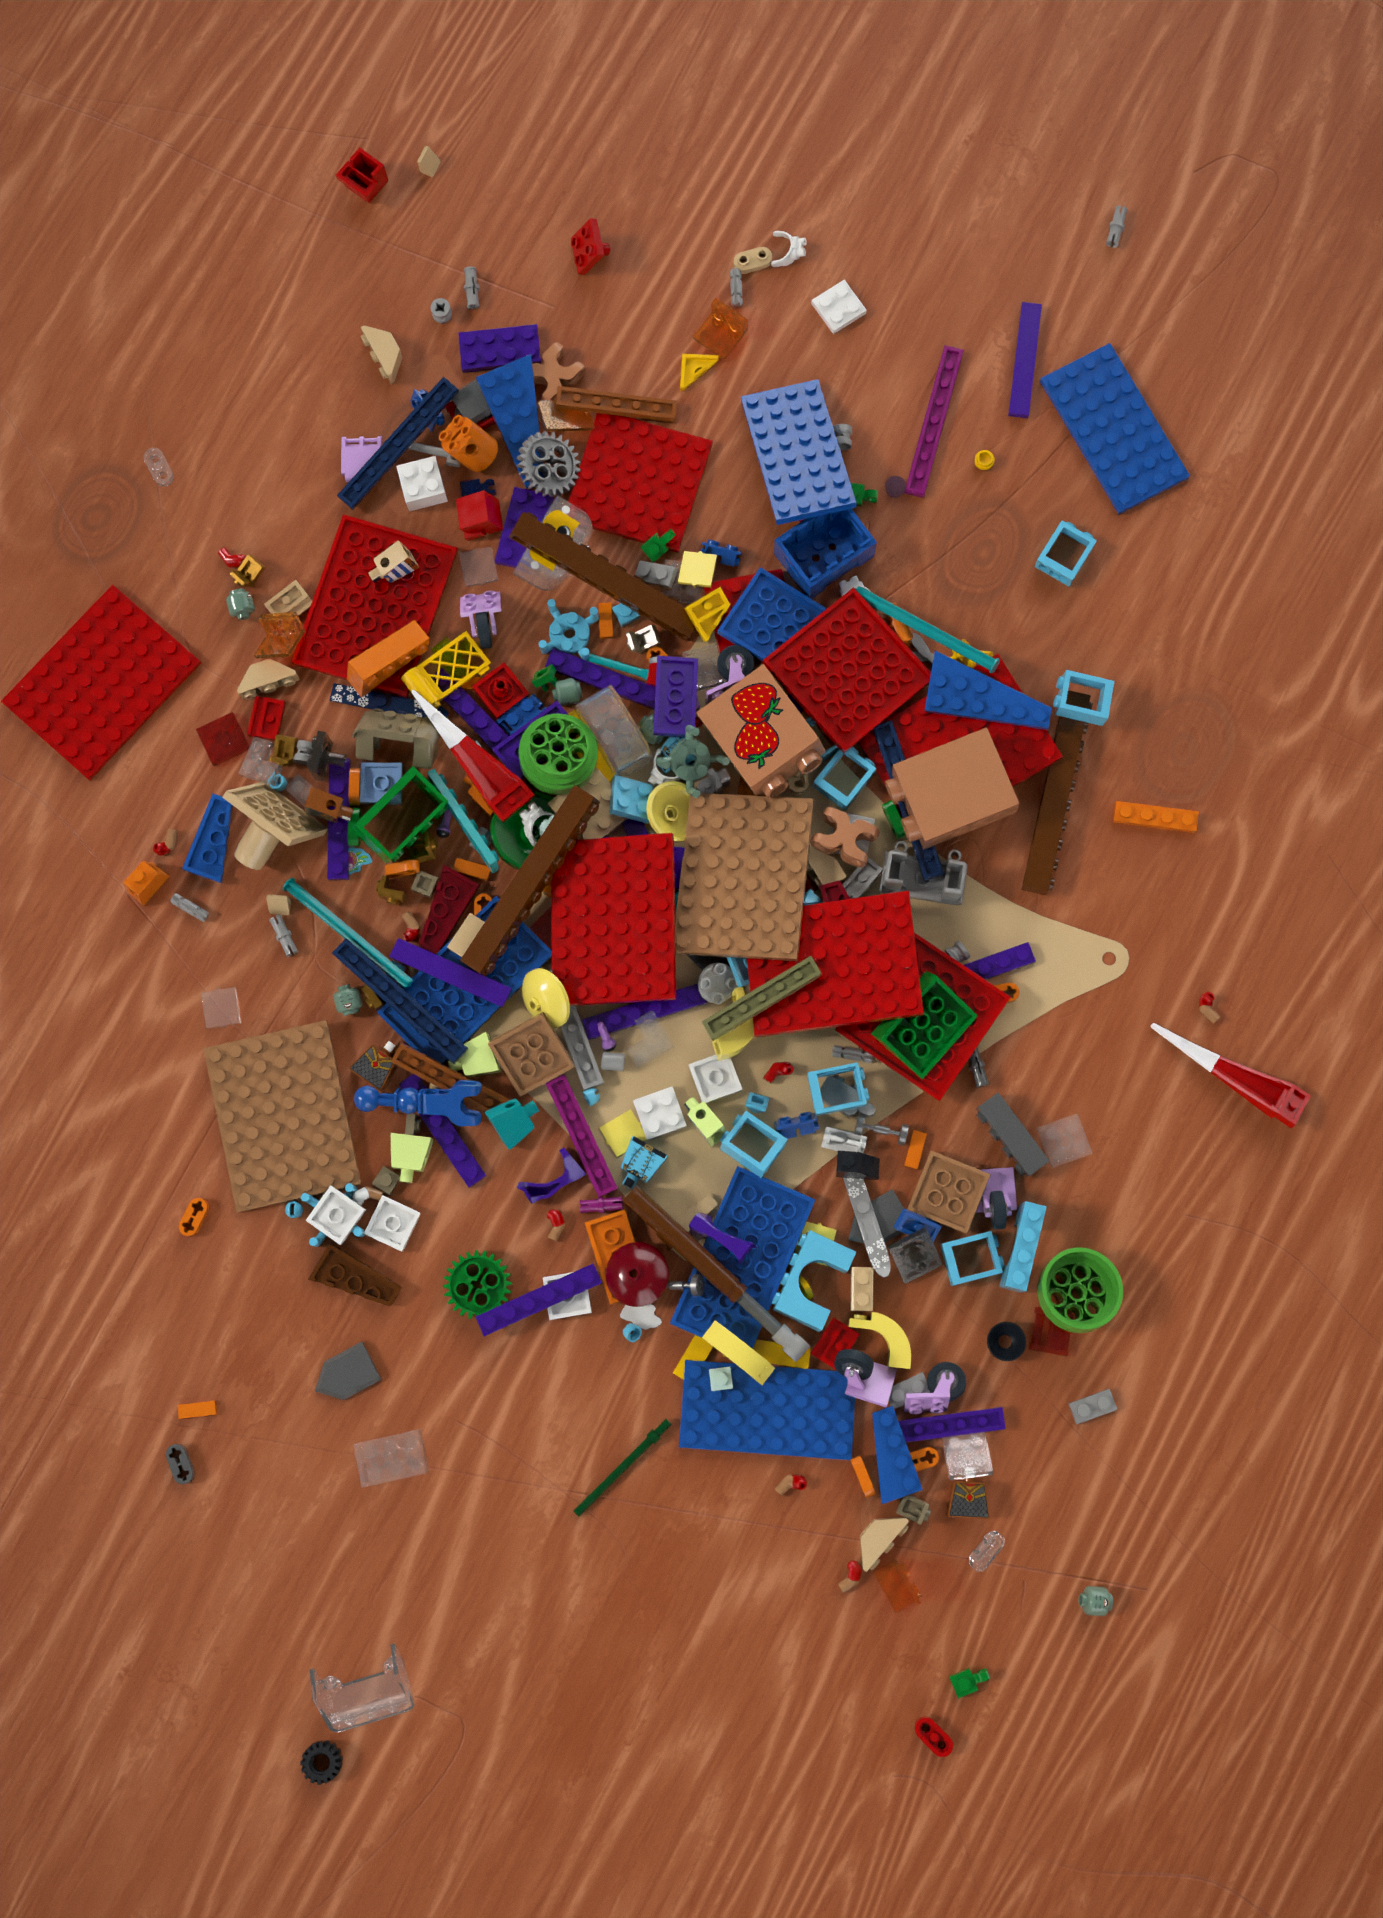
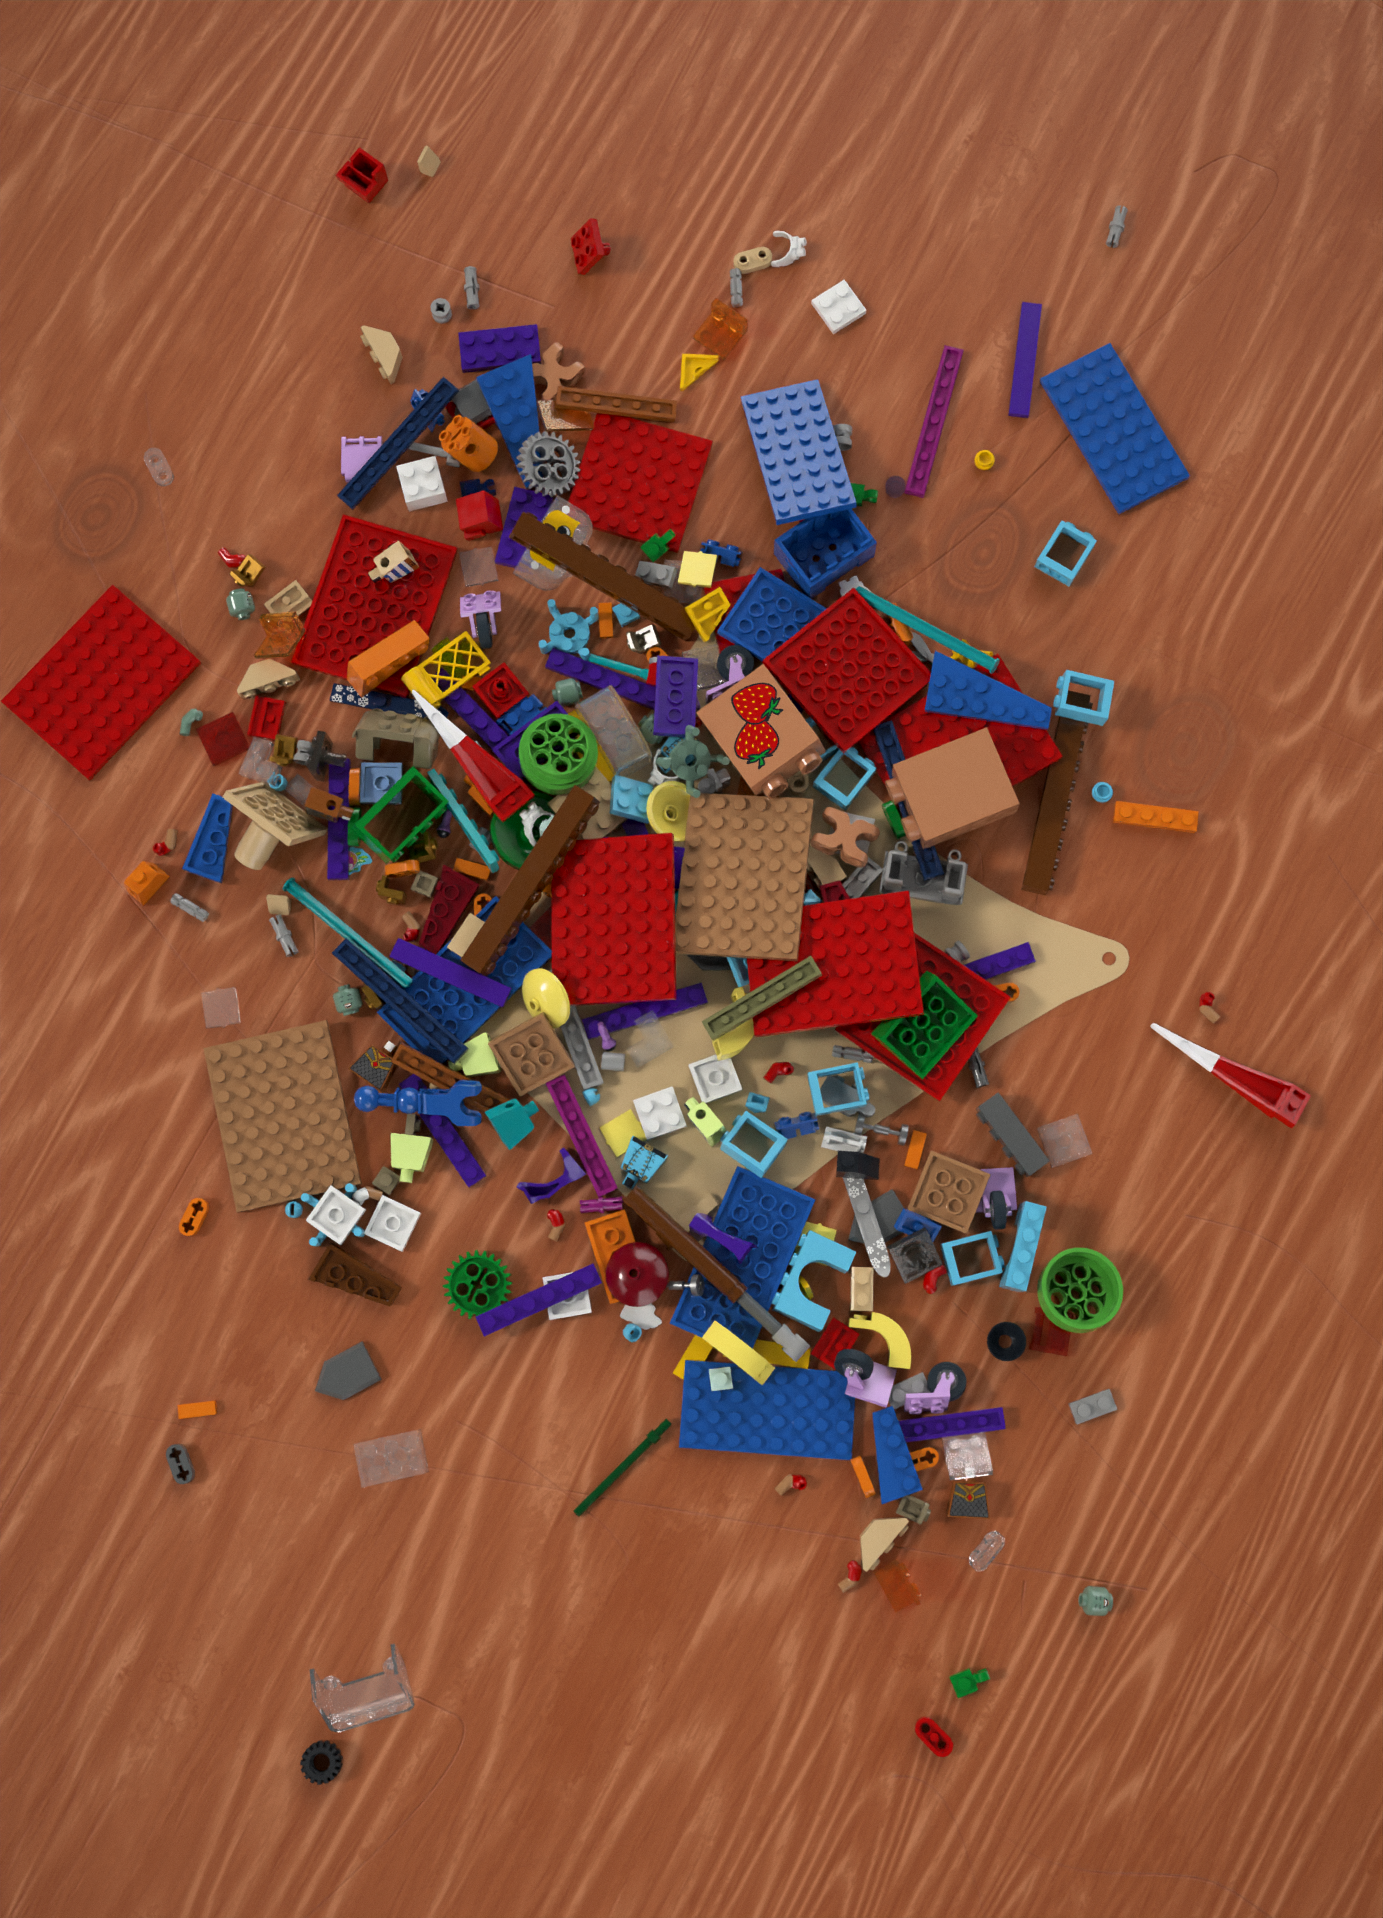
(188, 719): none -> sand green arm
(544, 676): green tile -> none
(716, 983): white dish -> none
(930, 1279): none -> red arm
(1102, 792): none -> medium azure plate

